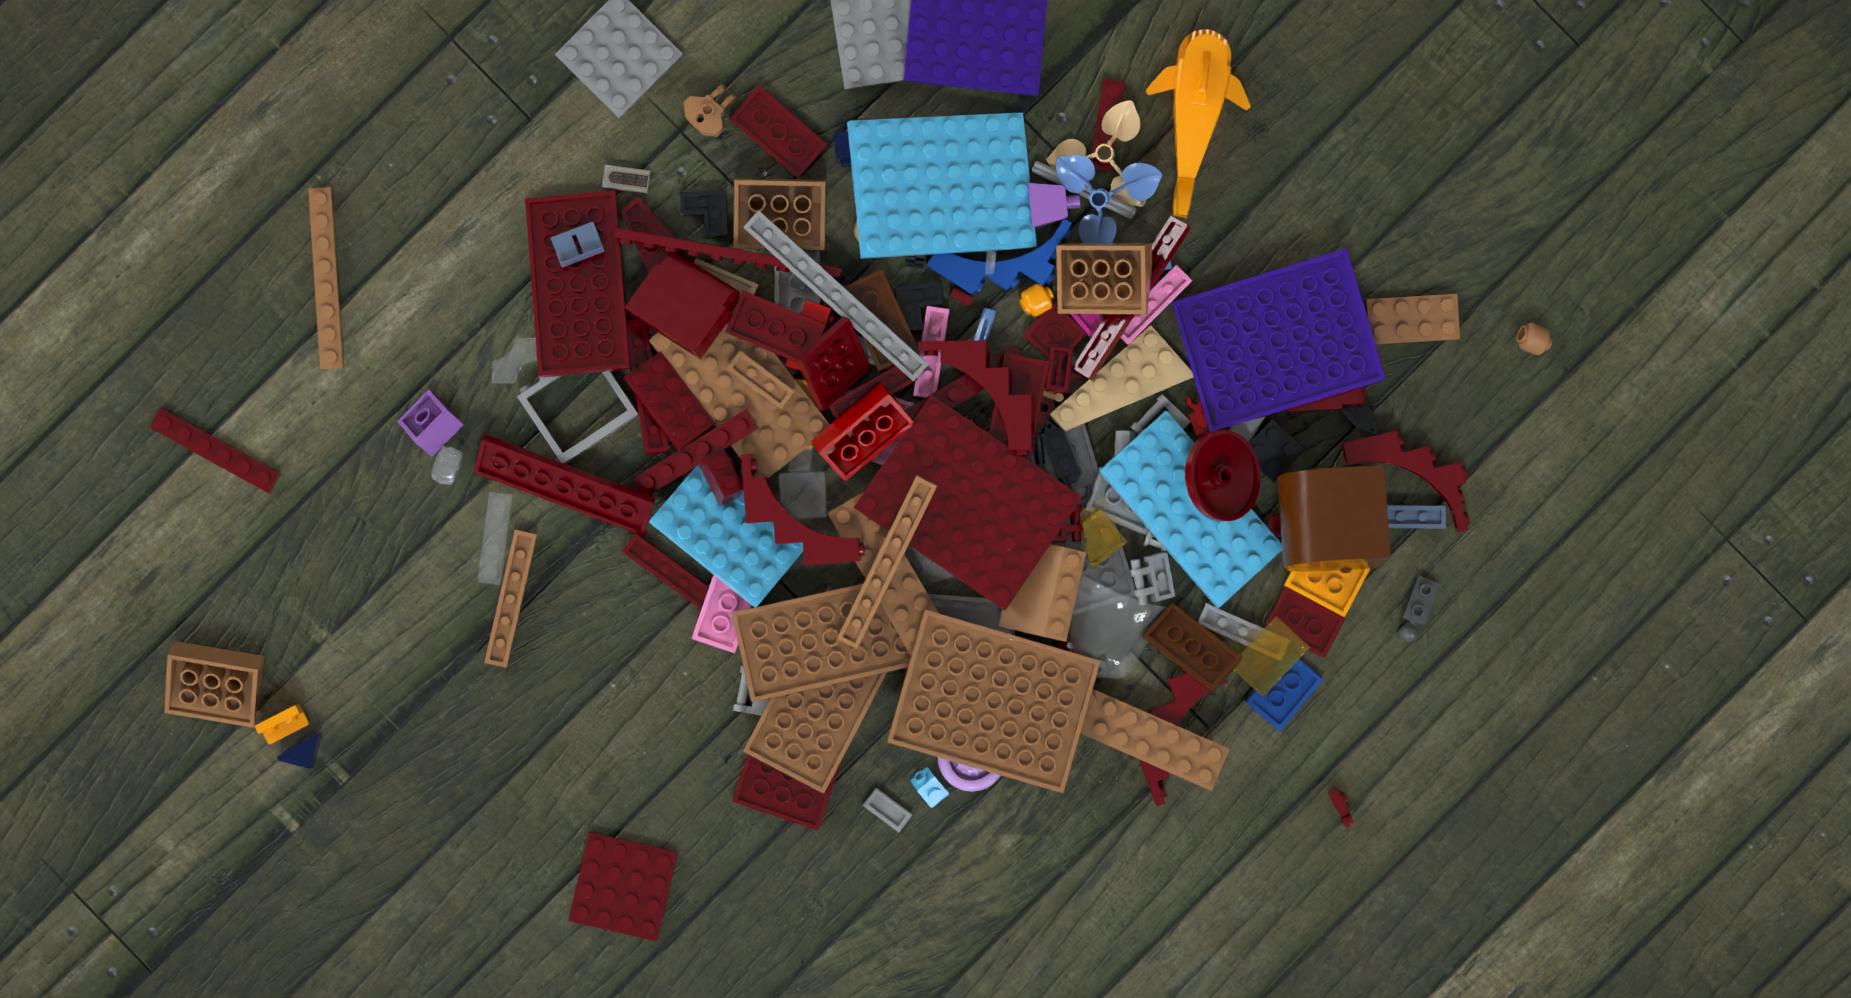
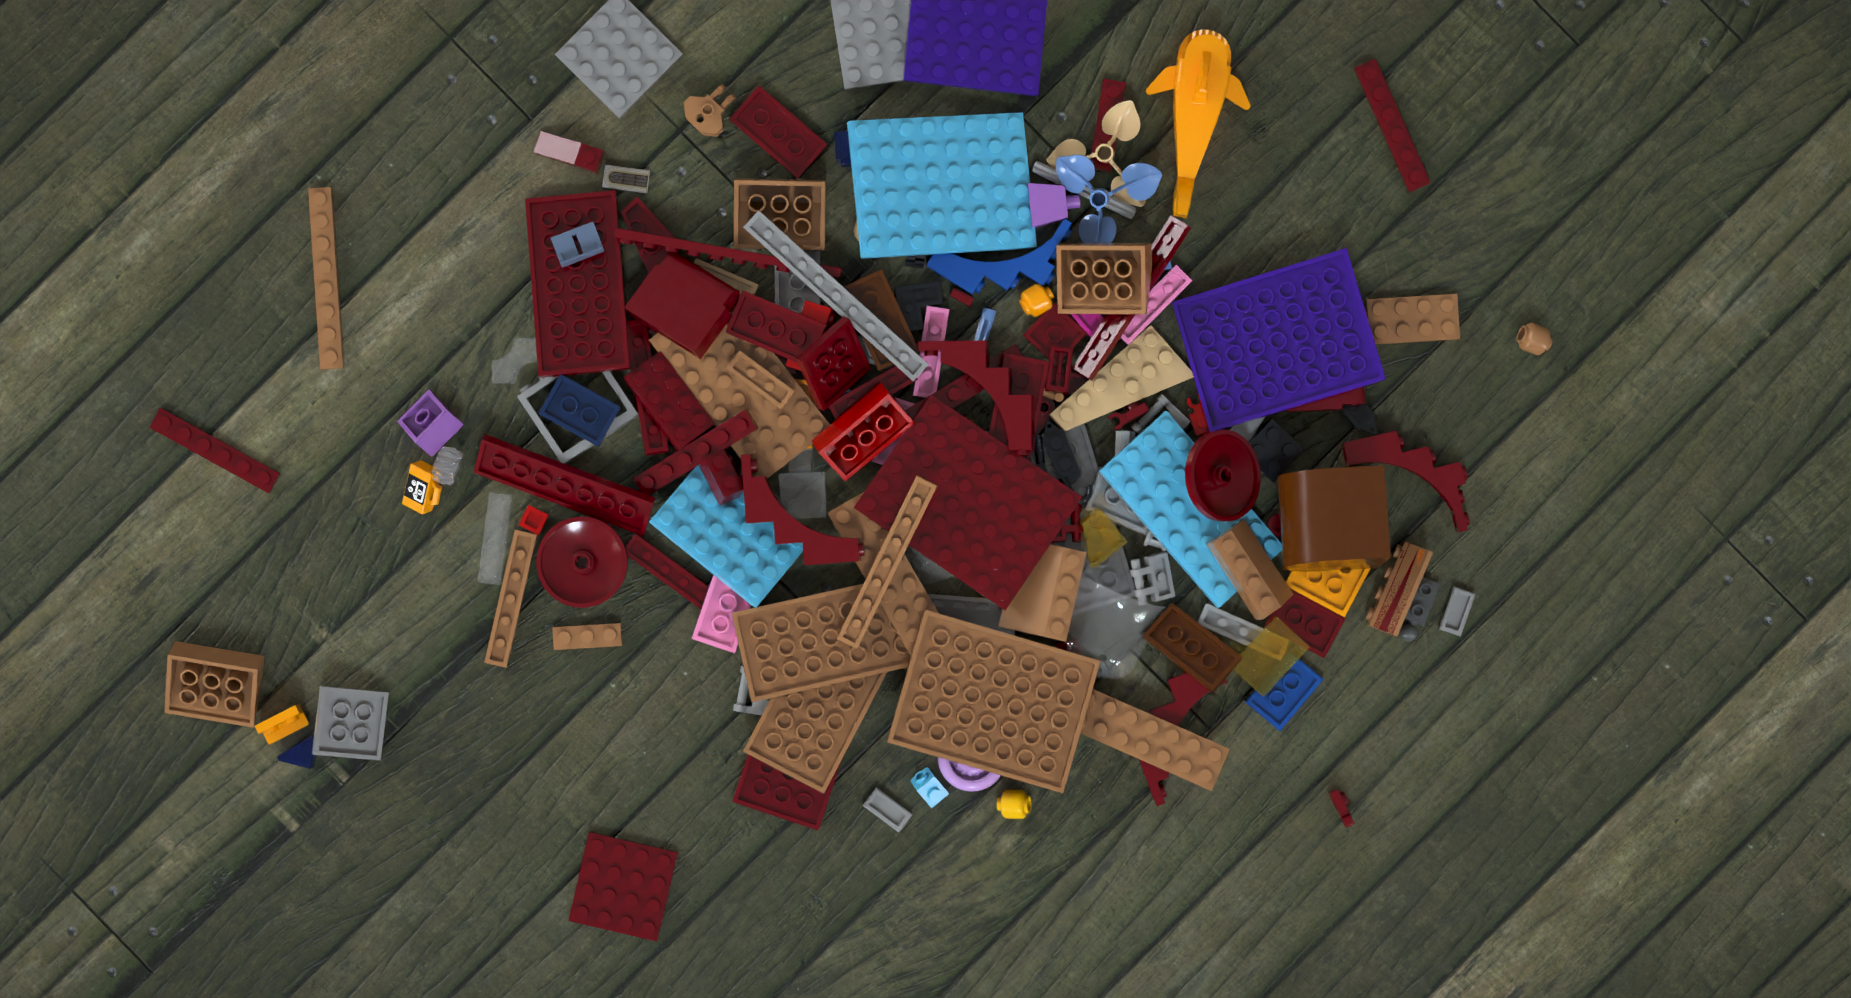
(350, 723): none -> light grey plate
(421, 490): none -> light orange piece
(533, 519): none -> red plate
(569, 152): none -> slope
(579, 410): none -> dark blue plate
(582, 562): none -> dark red dish
(587, 636): none -> medium nougat plate
(711, 205): black plate -> none
(990, 262): clear tile -> none
(1014, 804): none -> yellow head
(1134, 411): none -> dark red plate
(1250, 570): none -> medium nougat slope
(1392, 125): none -> dark red plate
(1399, 588): none -> medium nougat slope
(1416, 516): sand blue plate -> none
(1456, 611): none -> light grey tile

